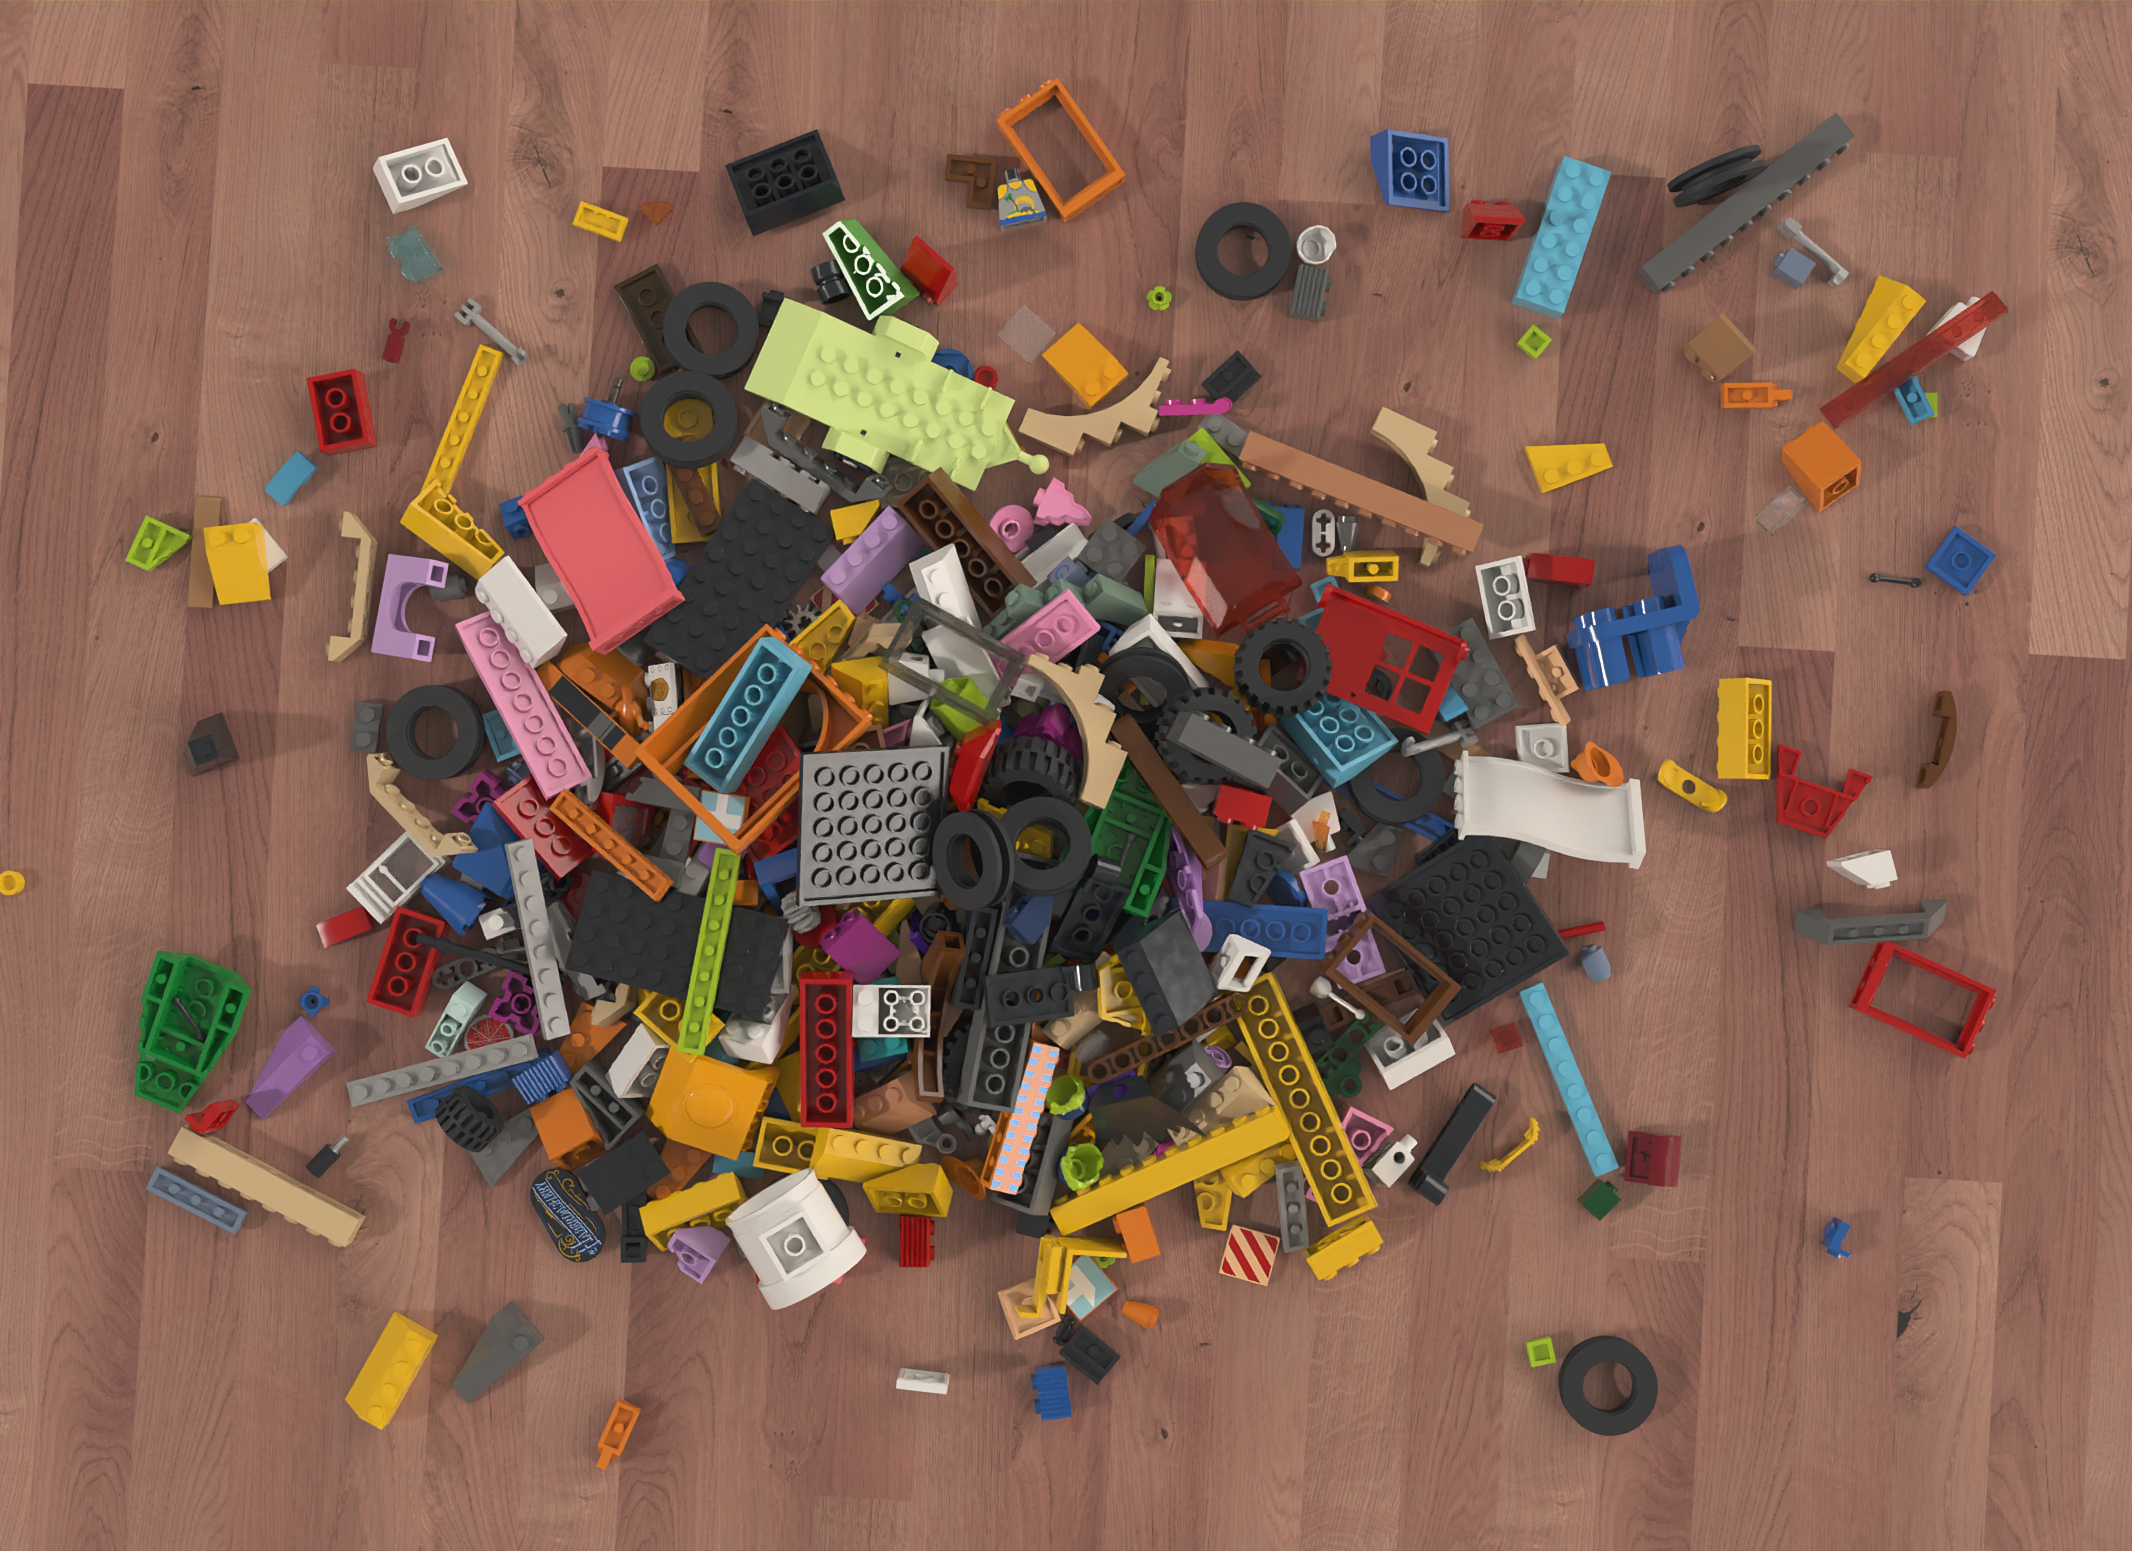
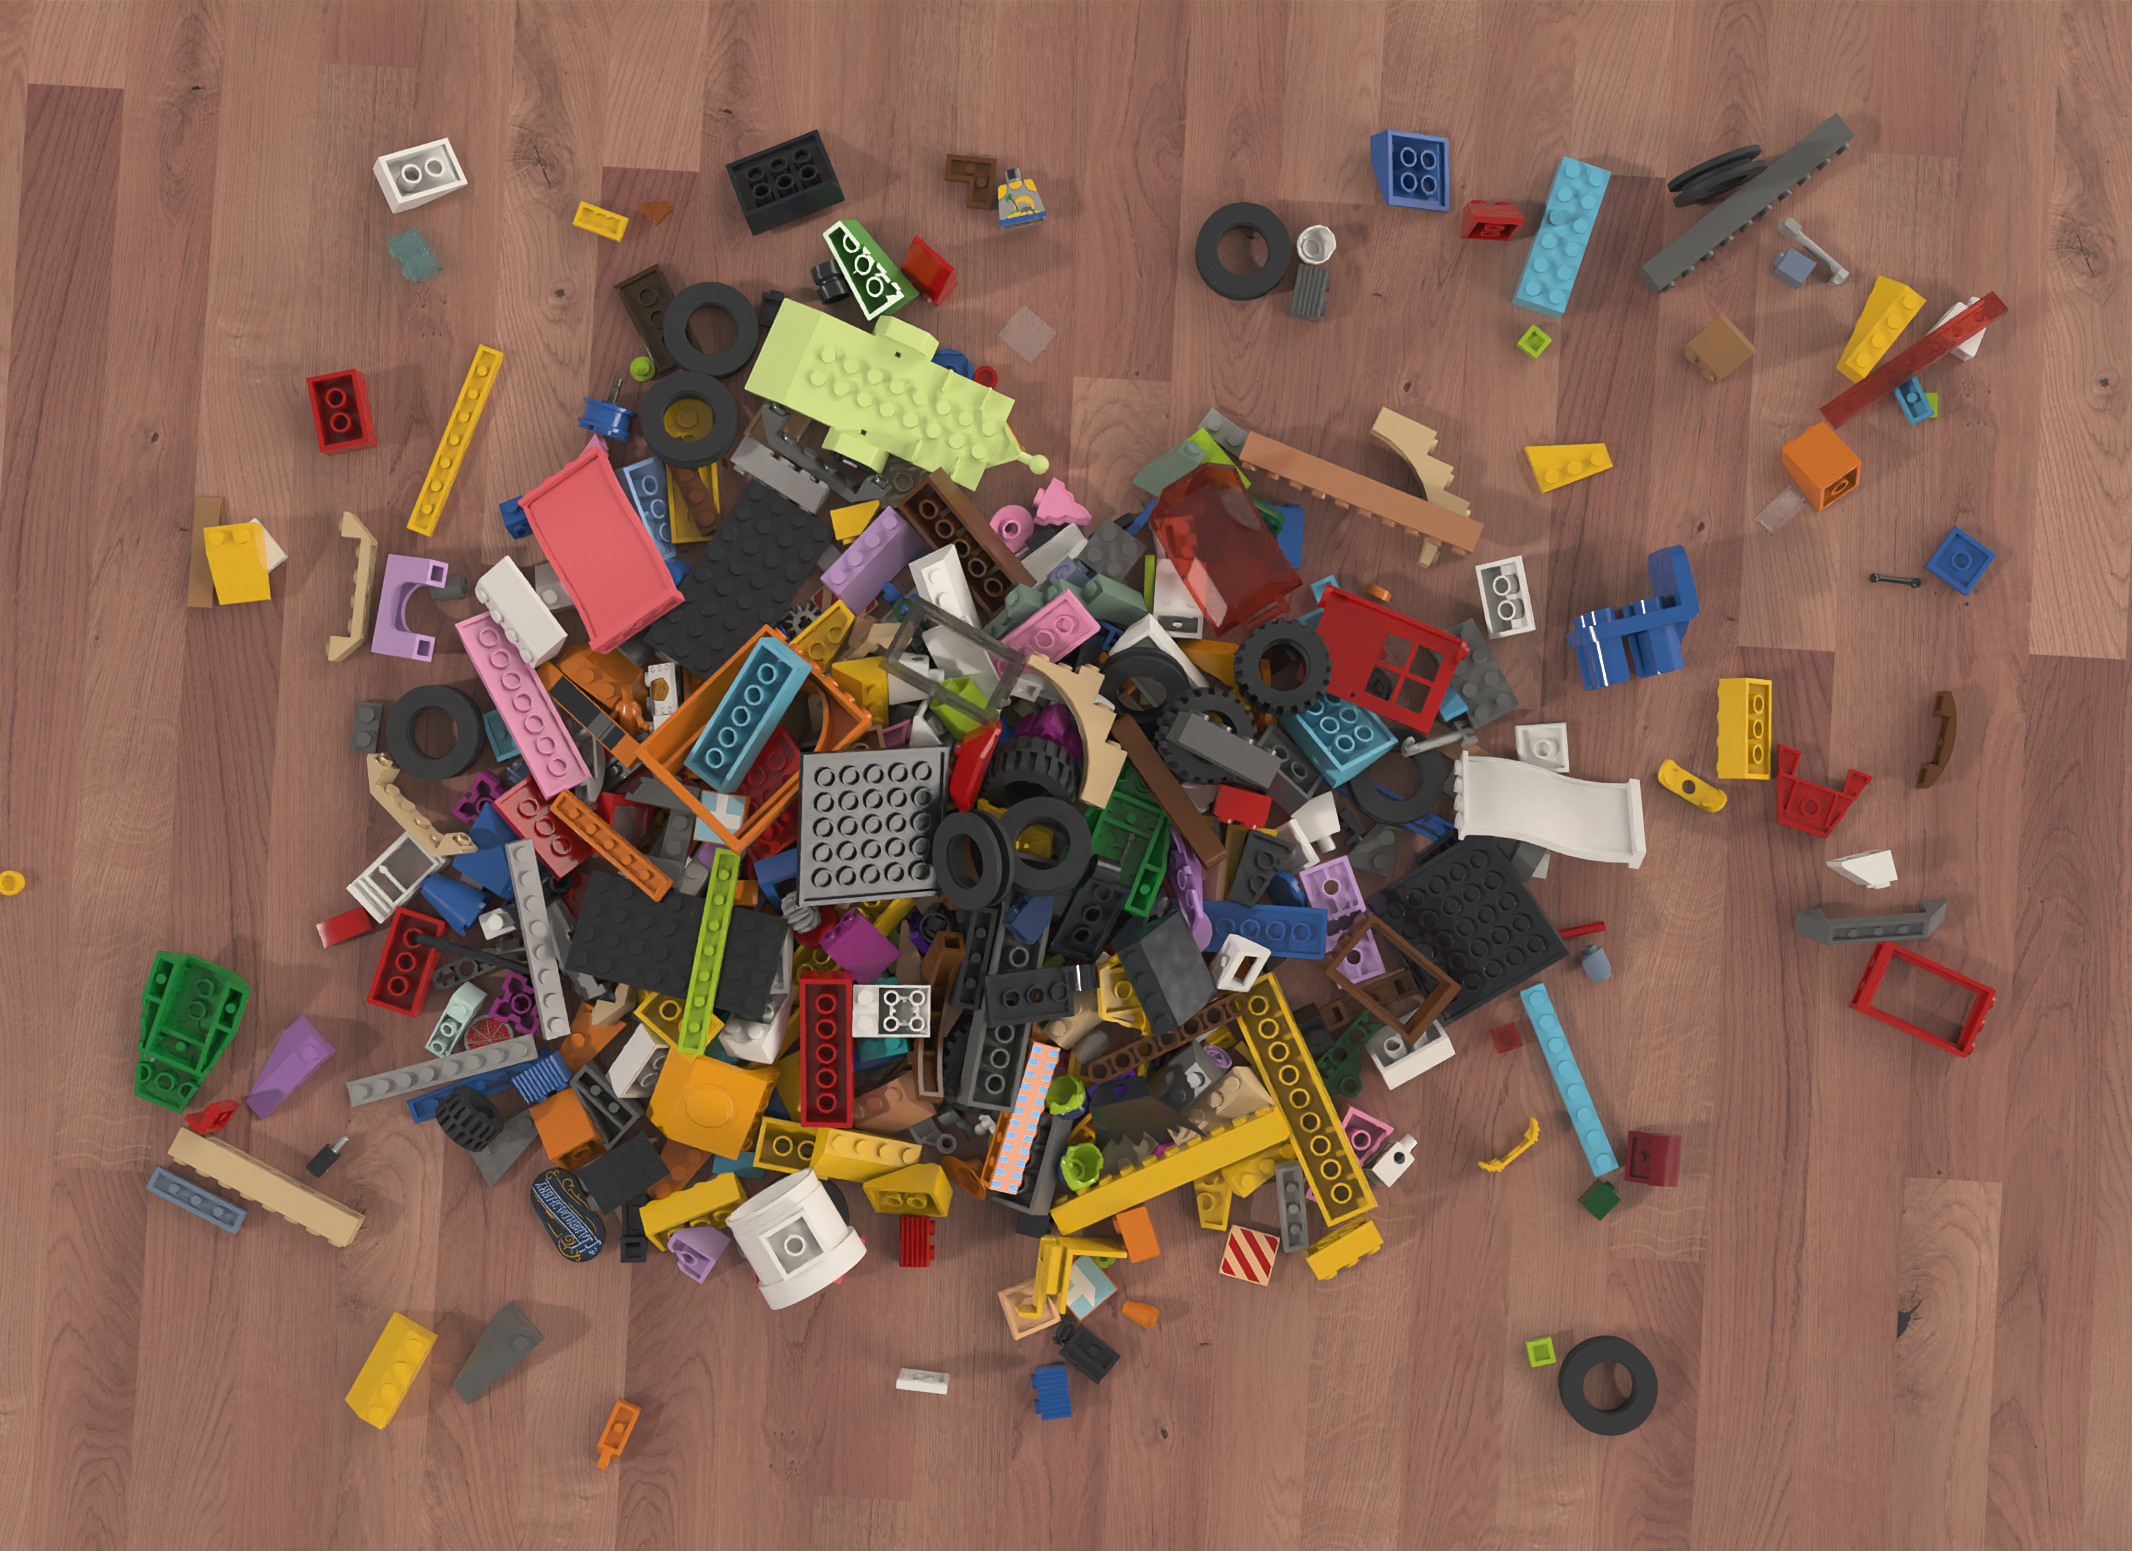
(155, 544): lime wing -> none
(201, 1035): black hinge -> none
(210, 745): black slope -> none
(290, 478): dark azure slope -> none
(306, 1001): blue plate -> none
(395, 342): dark red bar -> none
(451, 532): yellow wedge -> none
(519, 356): light grey hinge -> none
(571, 428): dark grey axle -> none
(1066, 432): tan arch -> none
(1085, 366): light orange slope -> none
(1091, 193): orange door -> none
(1163, 303): lime plate -> none
(1196, 407): dark pink plate -> none
(1231, 378): black plate -> none
(1321, 830): clear orange bar -> none
(1322, 989): white hinge -> none
(1329, 533): white beam -> none
(1347, 531): dark grey cone -> none
(1365, 565): yellow hinge -> none
(1449, 1144): black beam -> none
(1551, 674): light nougat bracket -> none
(1559, 570): red slope -> none
(1598, 765): orange piece -> none
(1752, 395): orange hinge -> none
(1834, 1235): blue bracket -> none

